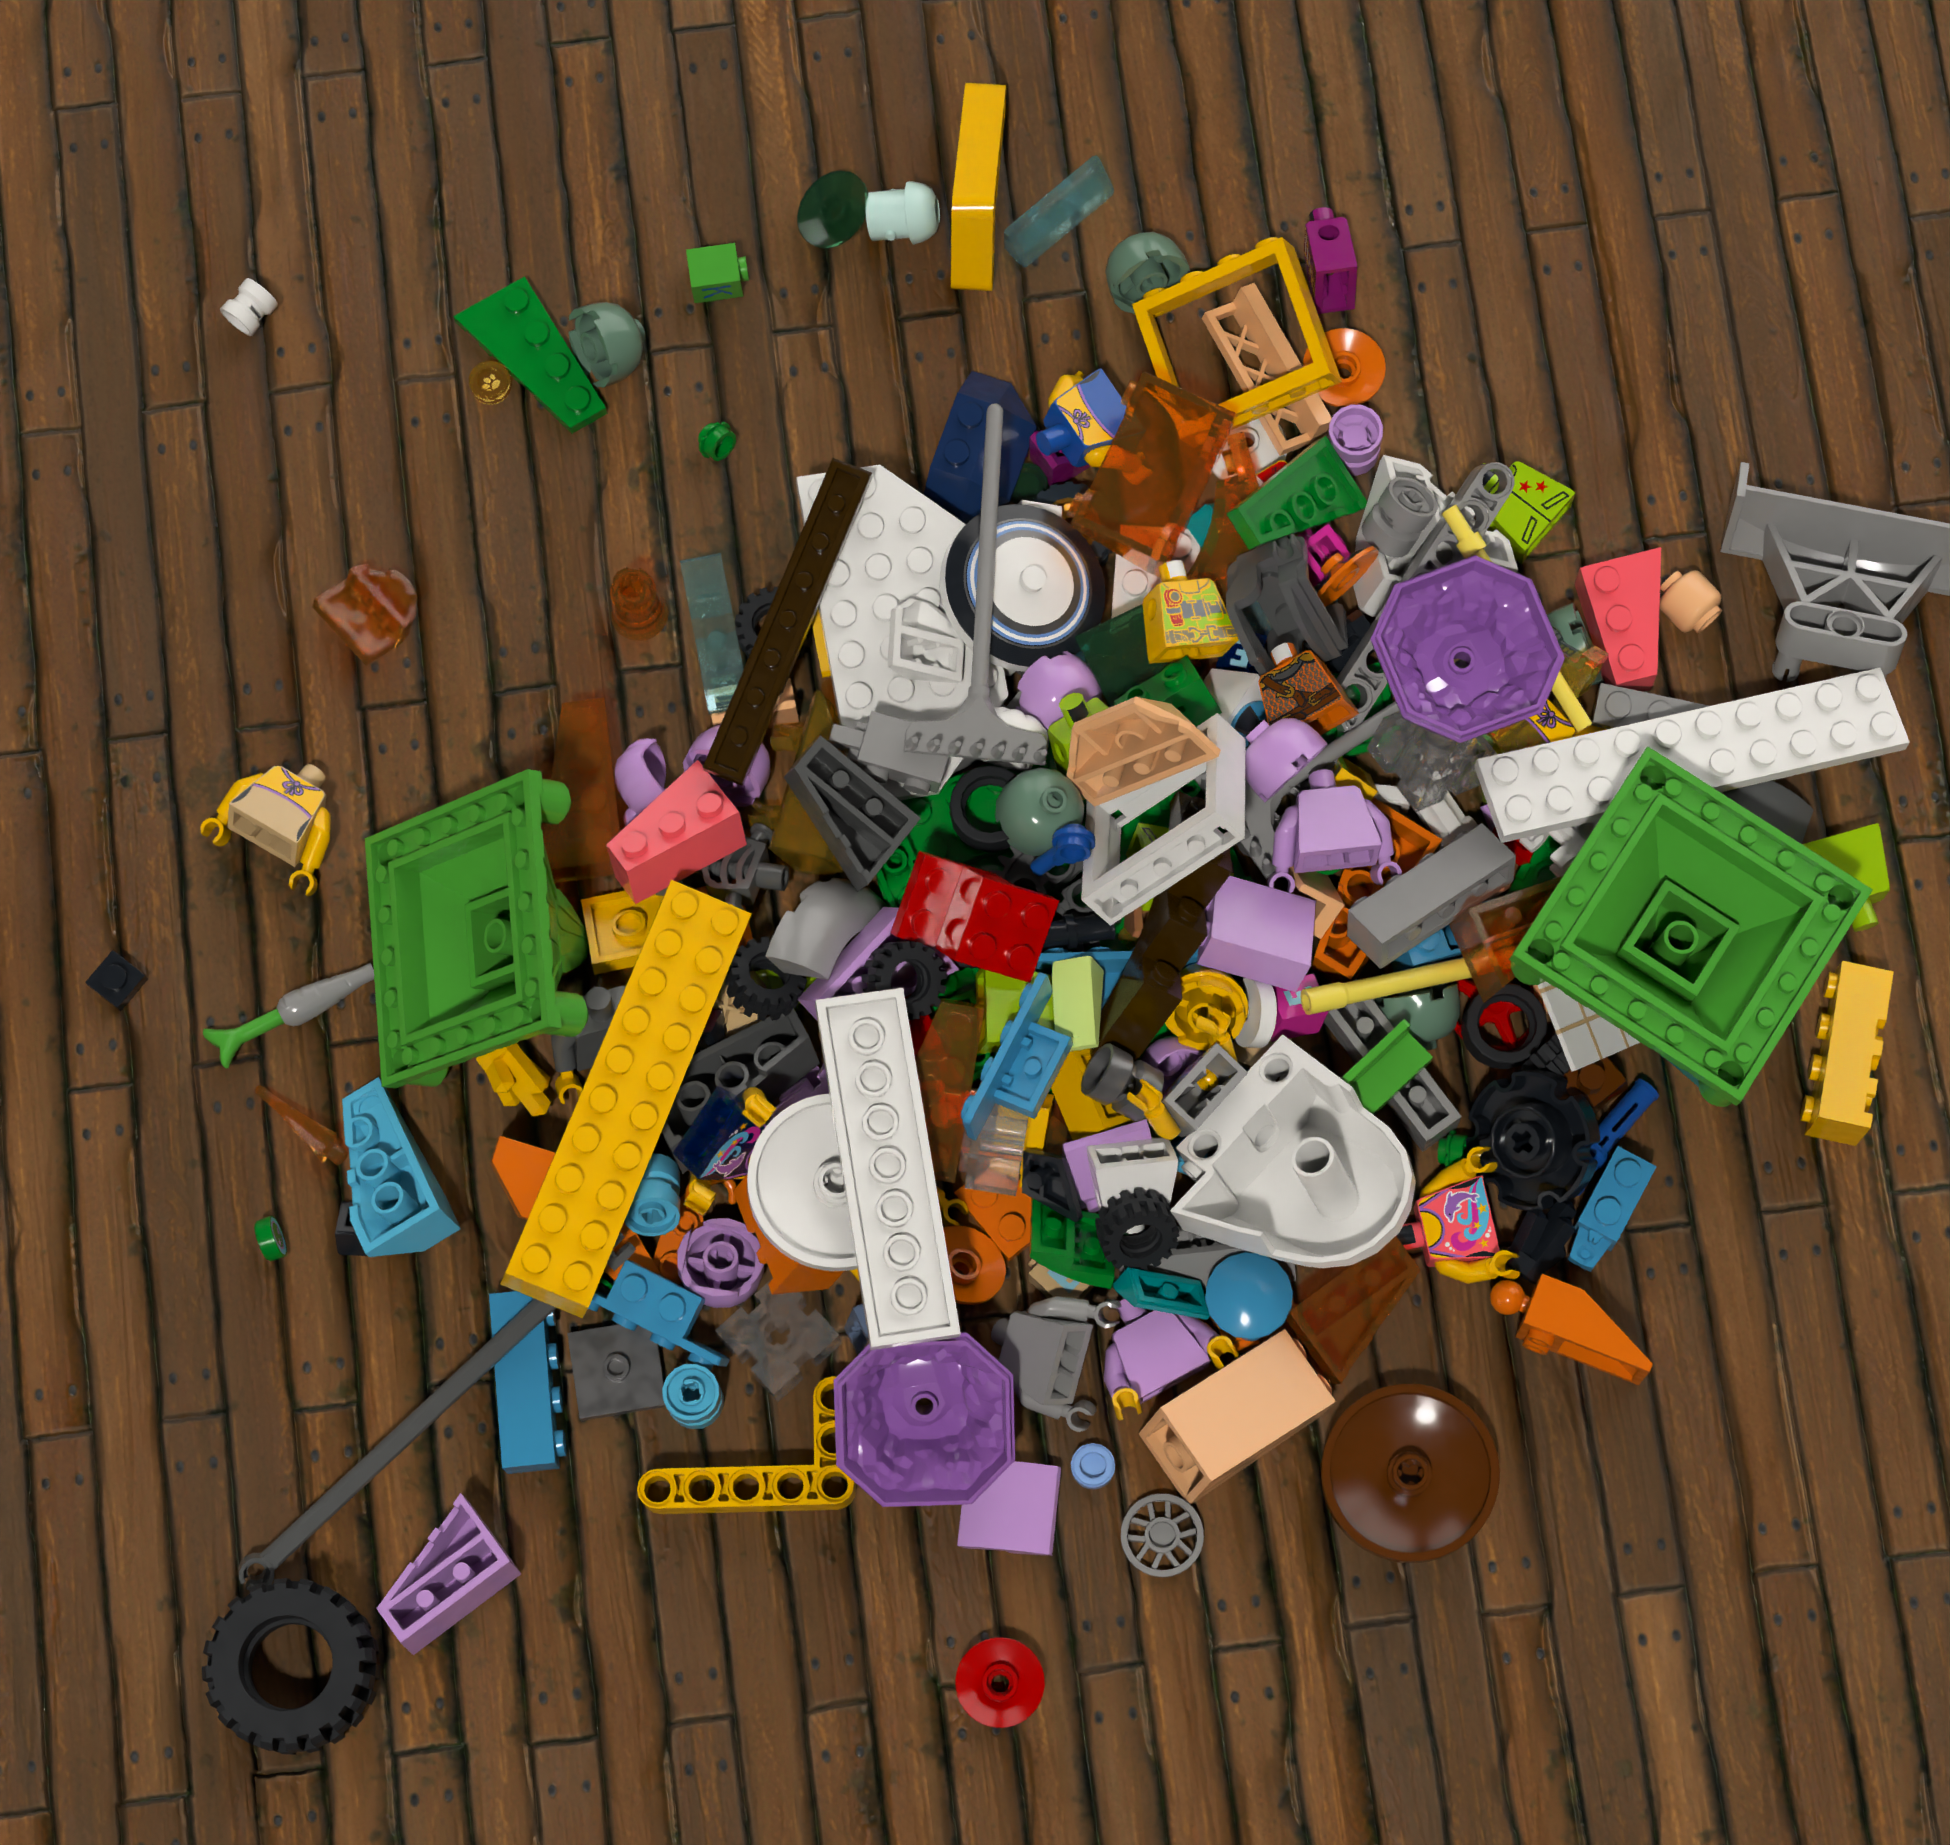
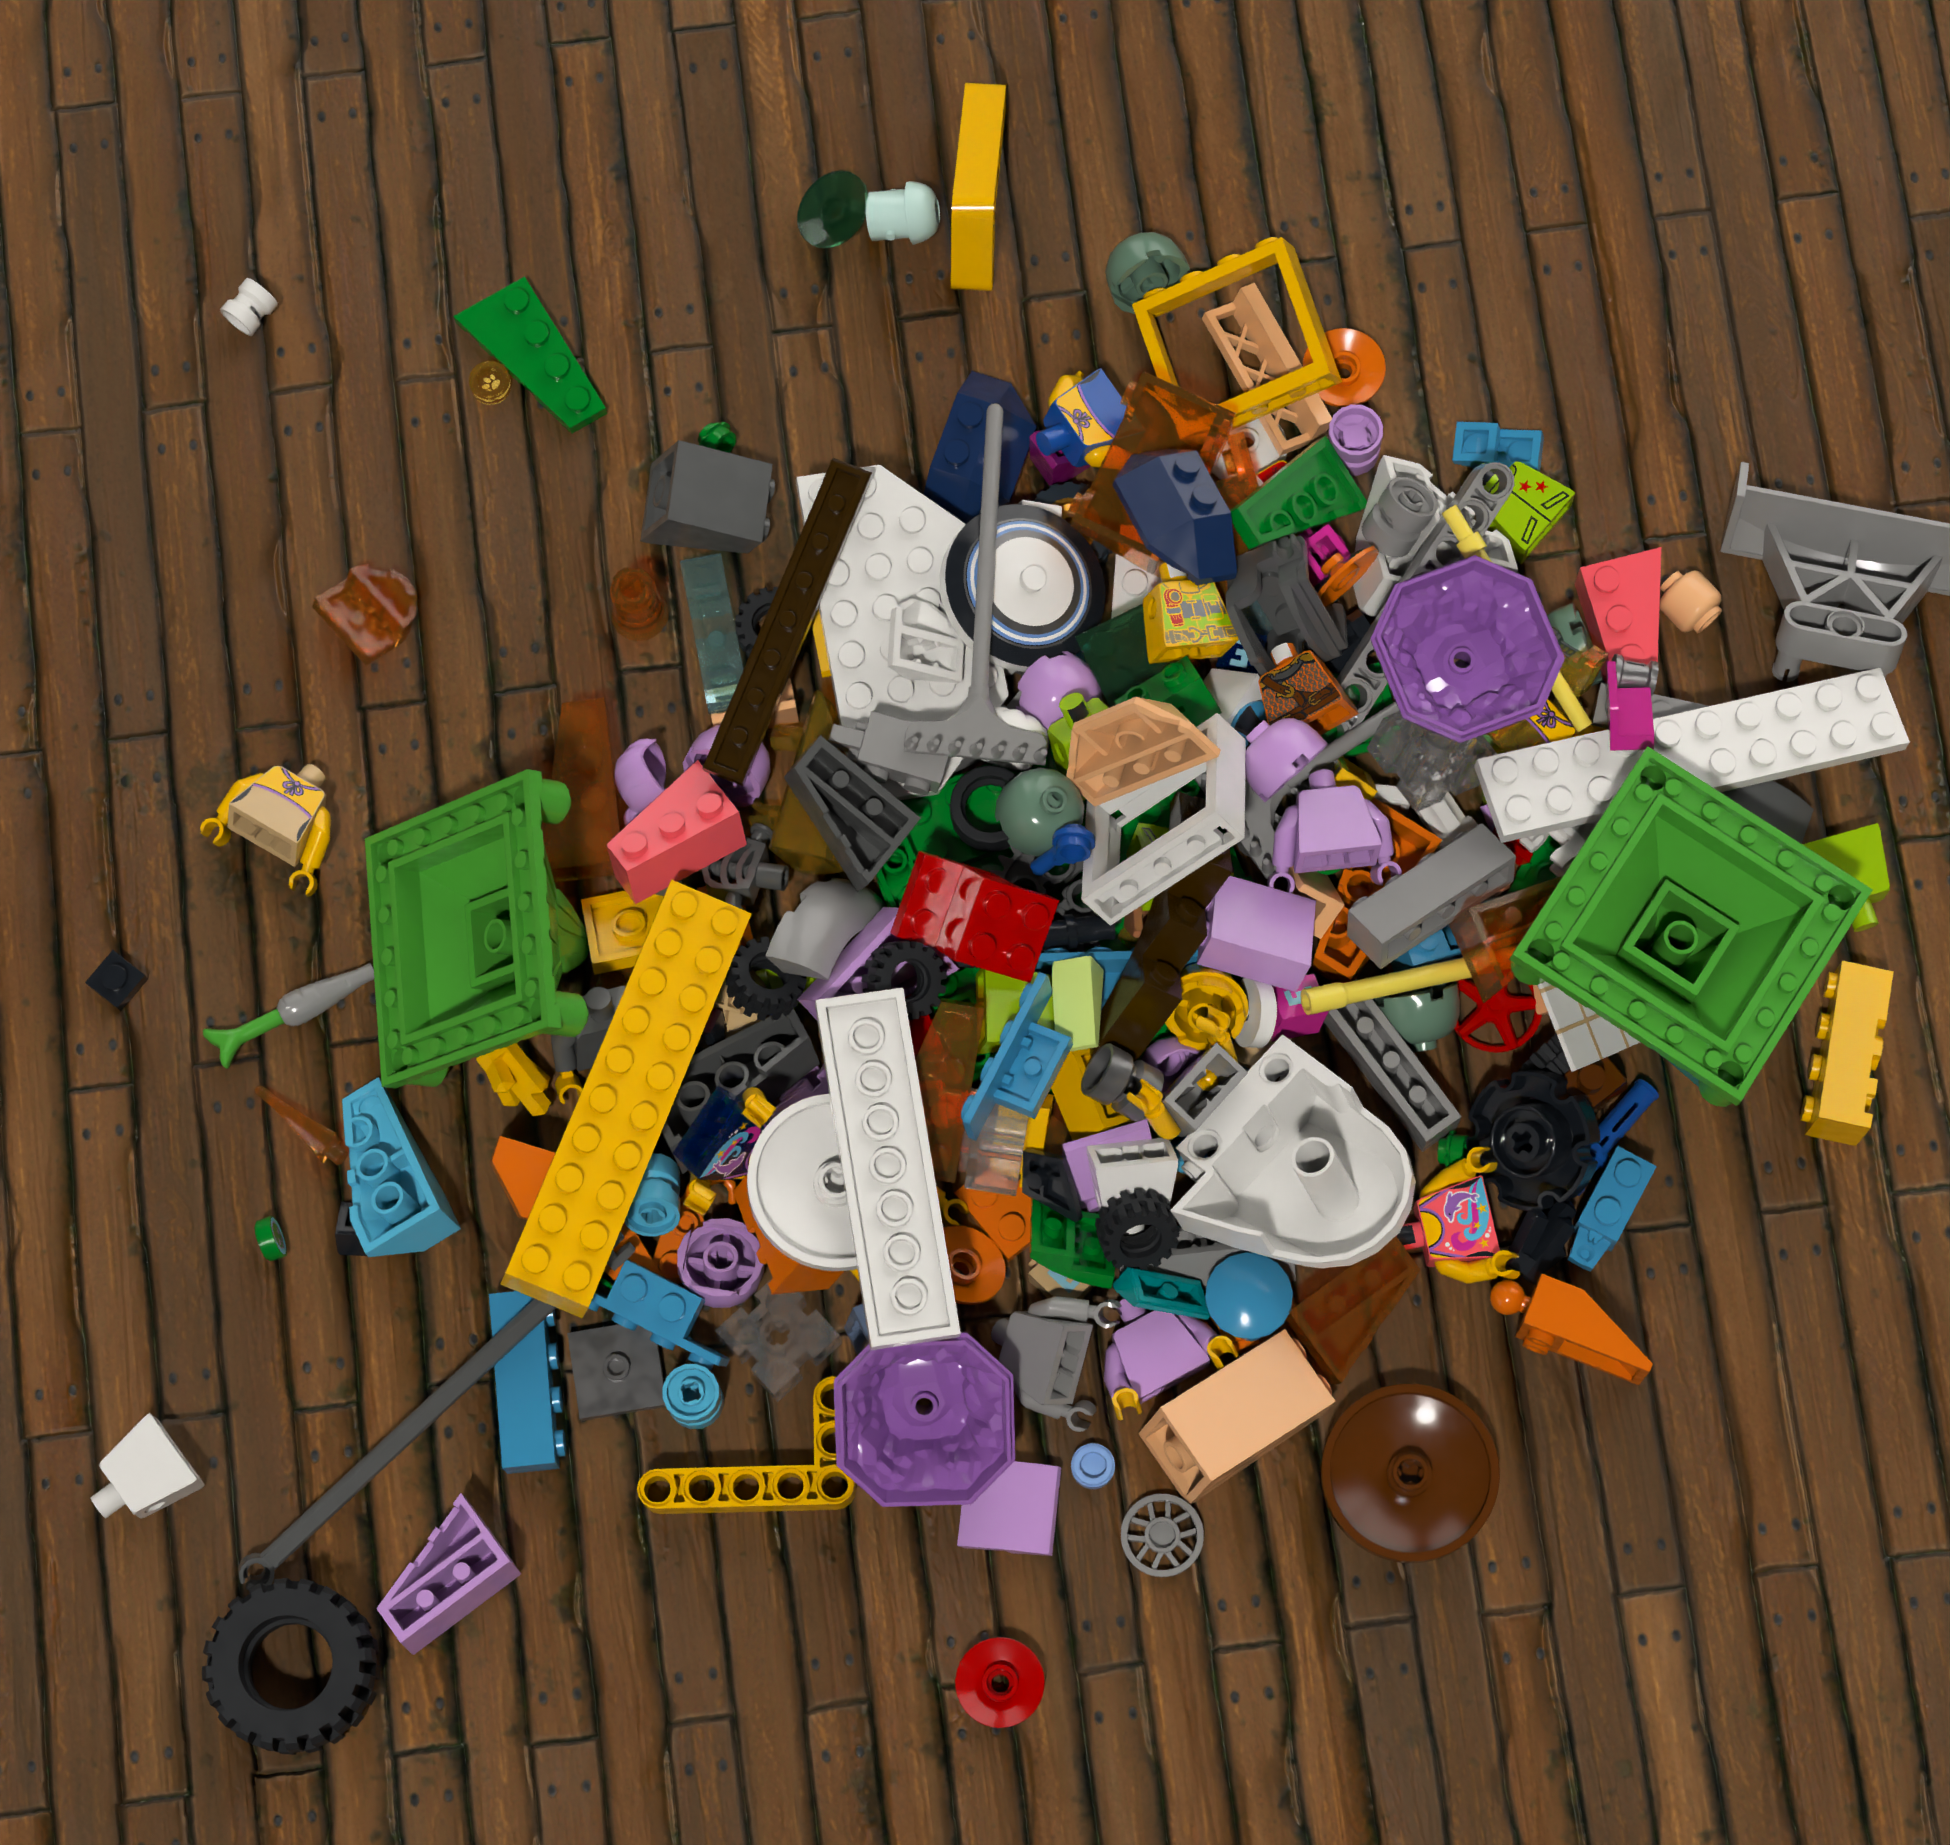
(145, 1472): none -> white torso
(606, 341): sand green cylinder -> none
(707, 500): none -> dark grey slope
(716, 272): bright green brick -> none
(1030, 483): clear green tile -> none
(1058, 212): clear light blue slope -> none
(1179, 513): none -> dark blue wedge
(1327, 251): magenta torso -> none
(1387, 1068): bright green panel -> none
(1487, 443): none -> dark azure slope
(1504, 1059): black tyre -> none
(1628, 715): none -> dark pink panel
(1635, 674): none -> flat silver bush

